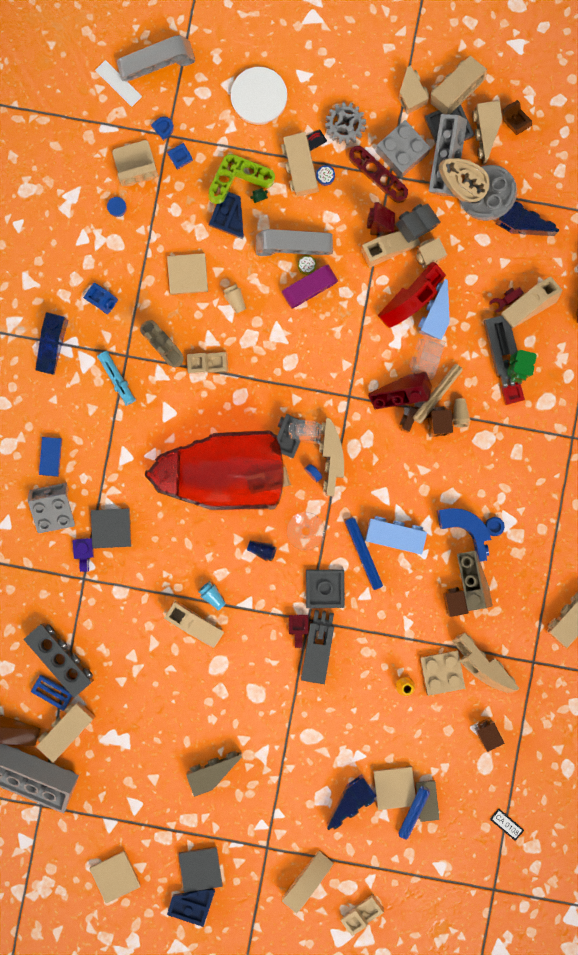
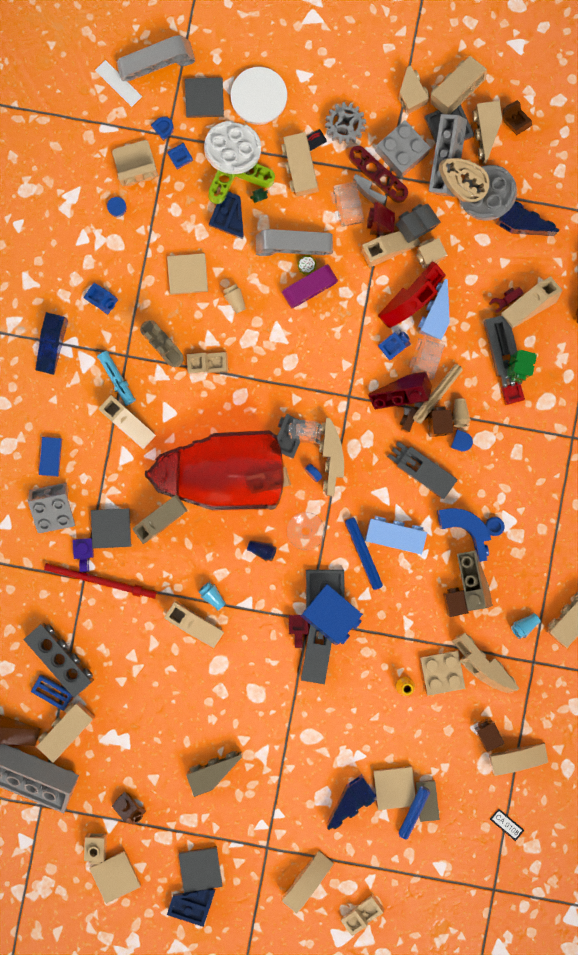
(95, 848): none -> tan brick
(127, 422): none -> tan slope
(128, 809): none -> reddish brown bracket
(136, 590): none -> red bar
(159, 519): none -> dark tan slope
(204, 97): none -> dark grey tile
(232, 147): none -> white tile
(325, 175): tile -> none
(332, 615): none -> blue brick
(348, 204): none -> clear brick
(364, 187): none -> light grey slope
(394, 344): none -> blue bracket
(428, 474): none -> dark grey hinge
(462, 441): none -> blue tile
(518, 759): none -> tan slope
(524, 626): none -> medium azure cone

